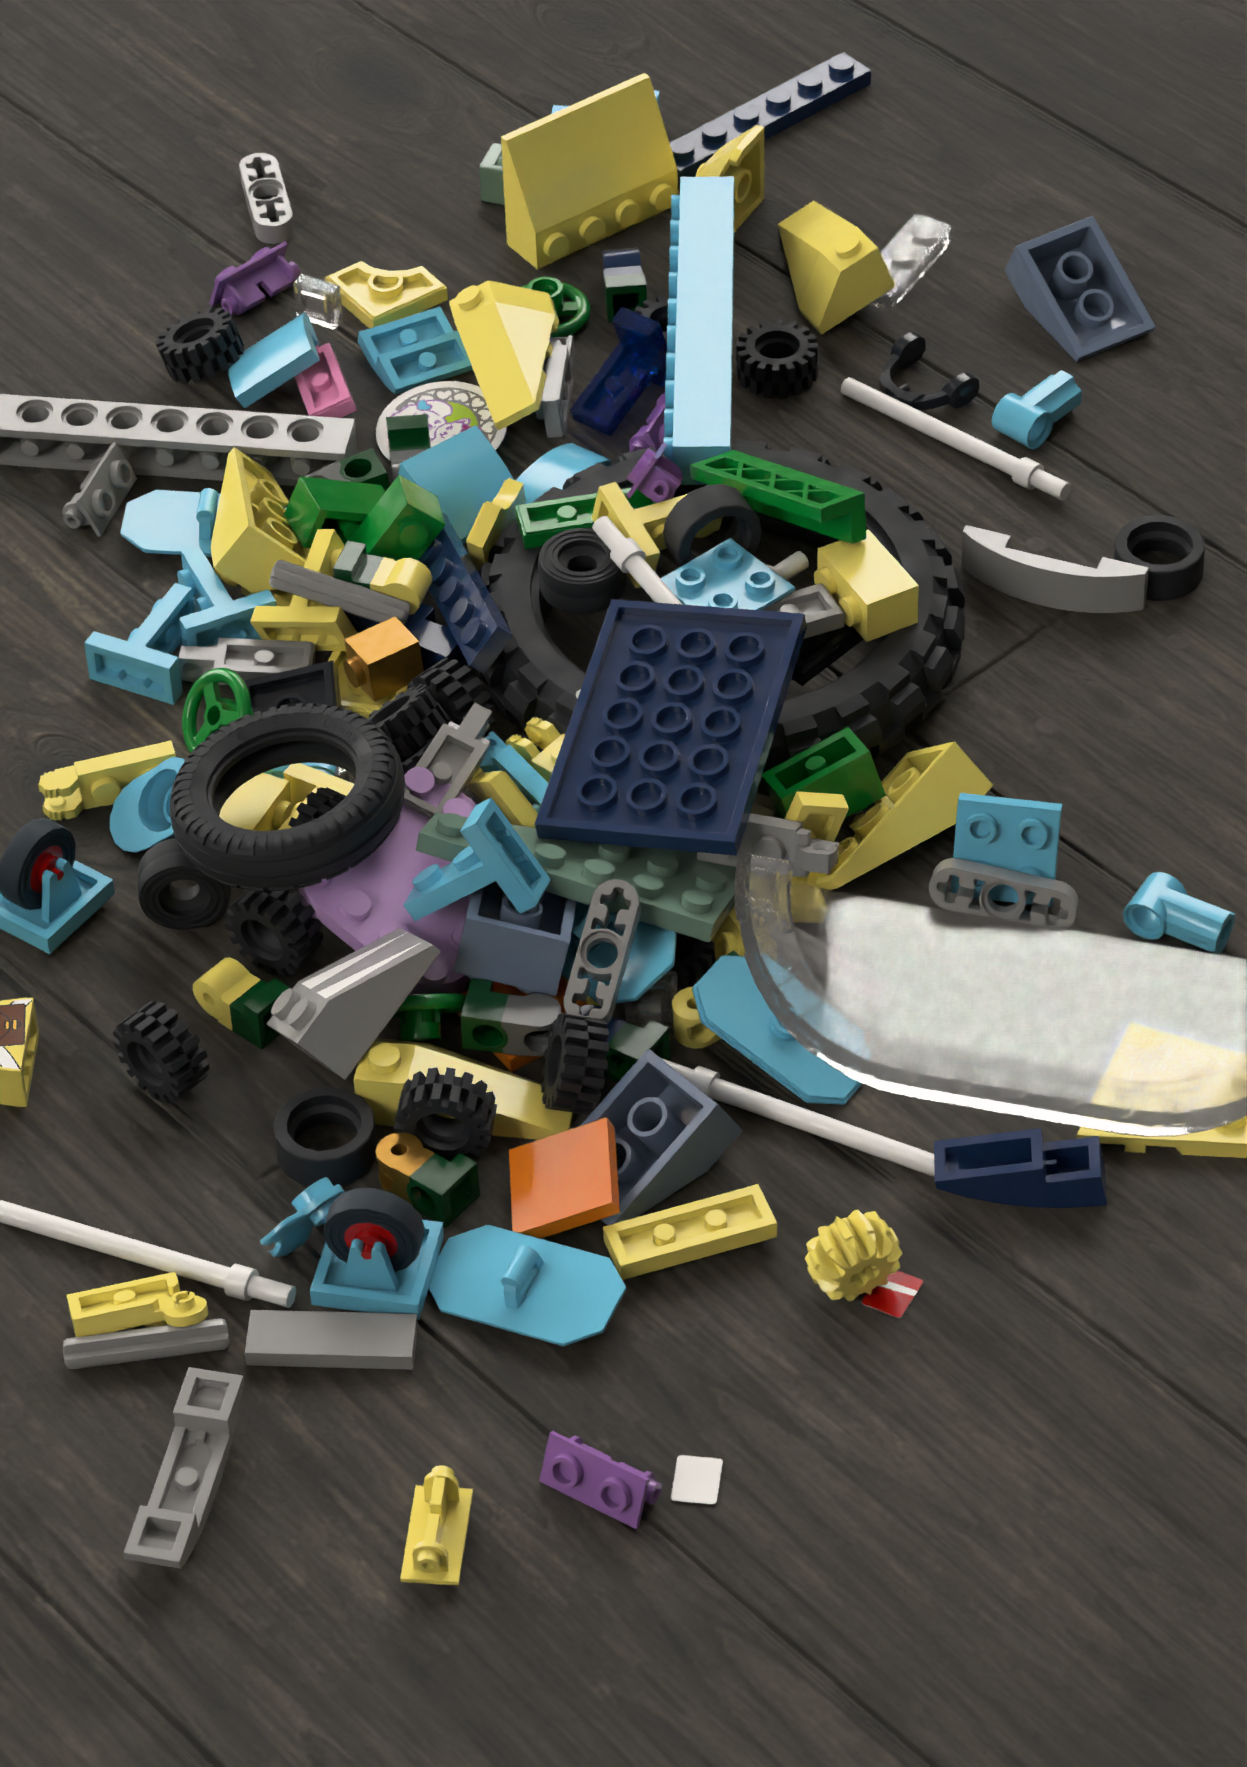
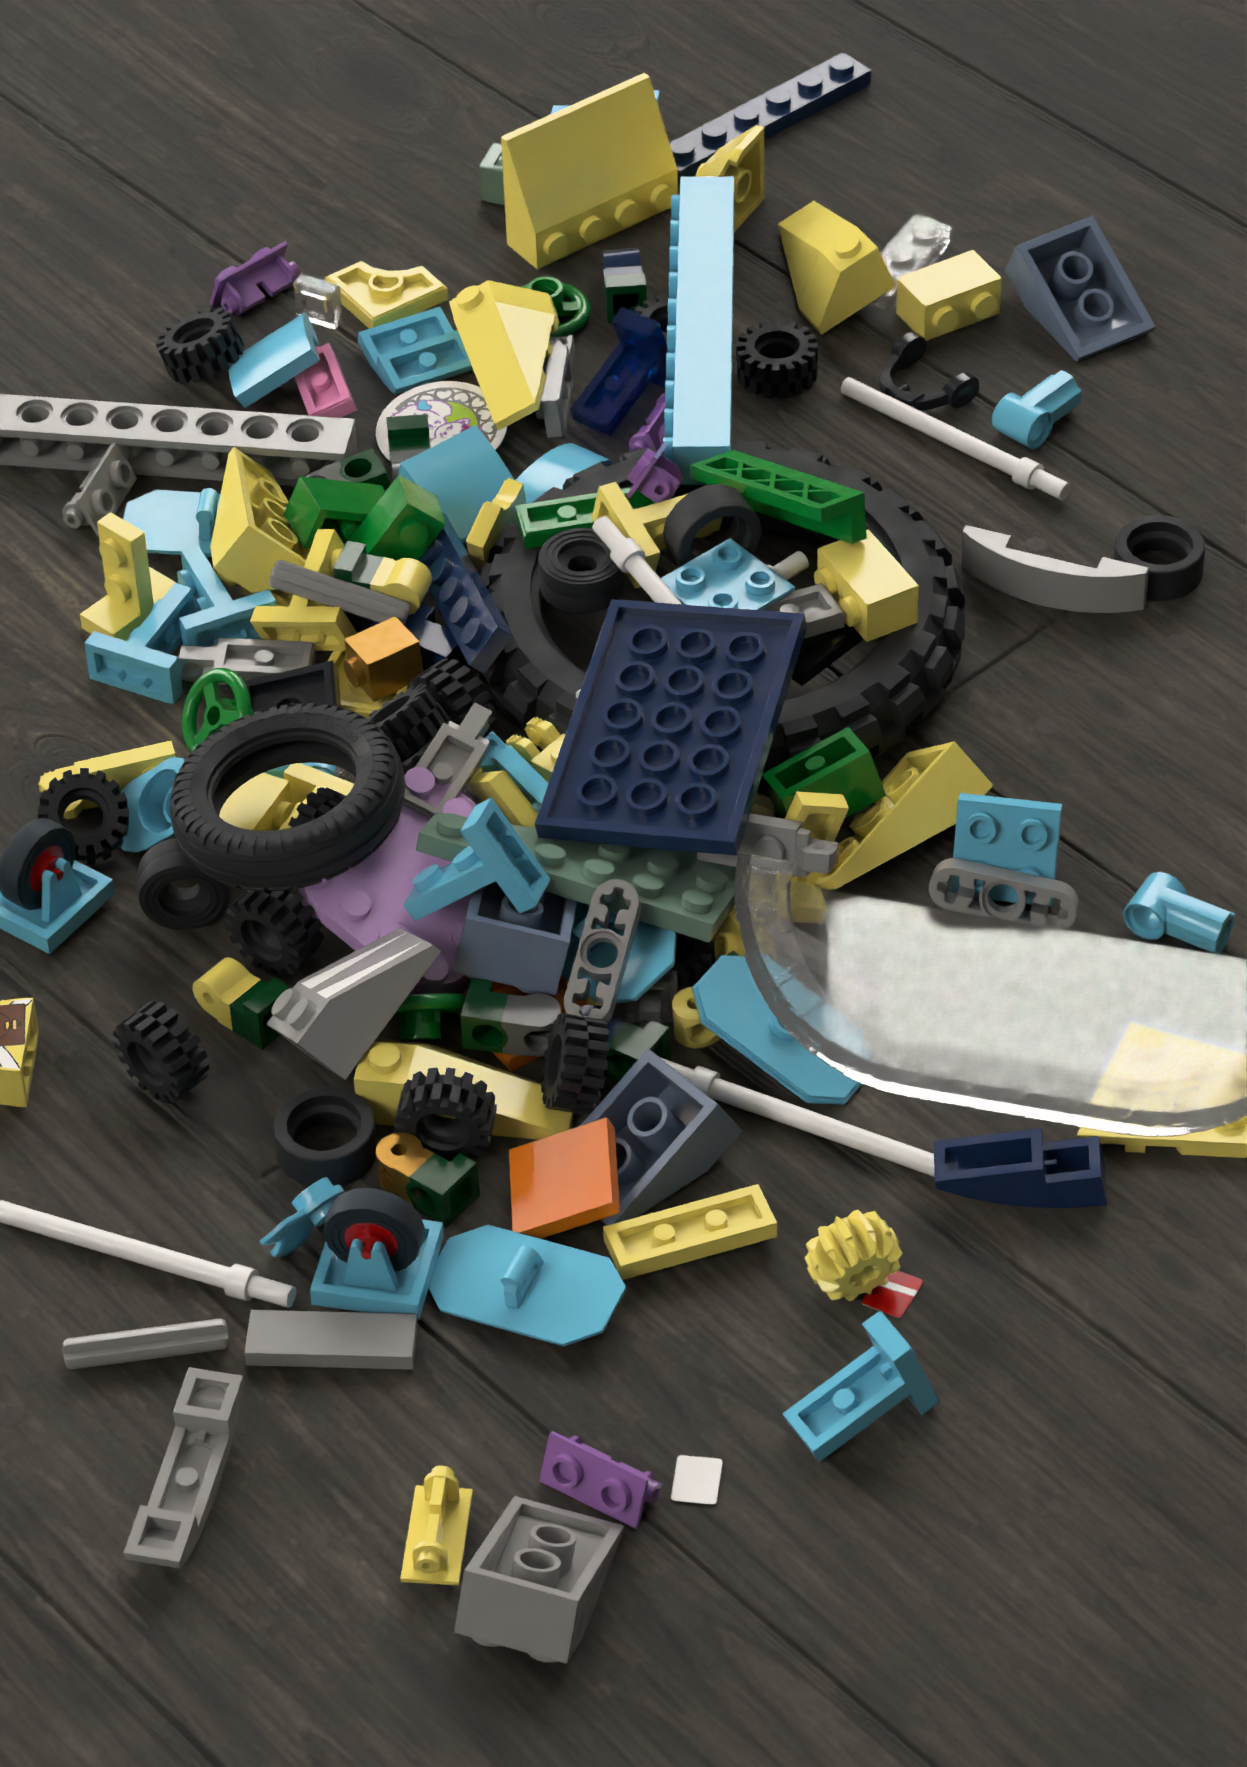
(105, 795): none -> black tyre
(129, 581): none -> light yellow bracket
(133, 1304): light yellow hinge -> none
(260, 209): light grey beam -> none
(537, 1580): none -> light grey slope
(862, 1391): none -> medium azure bracket
(948, 295): none -> light yellow brick

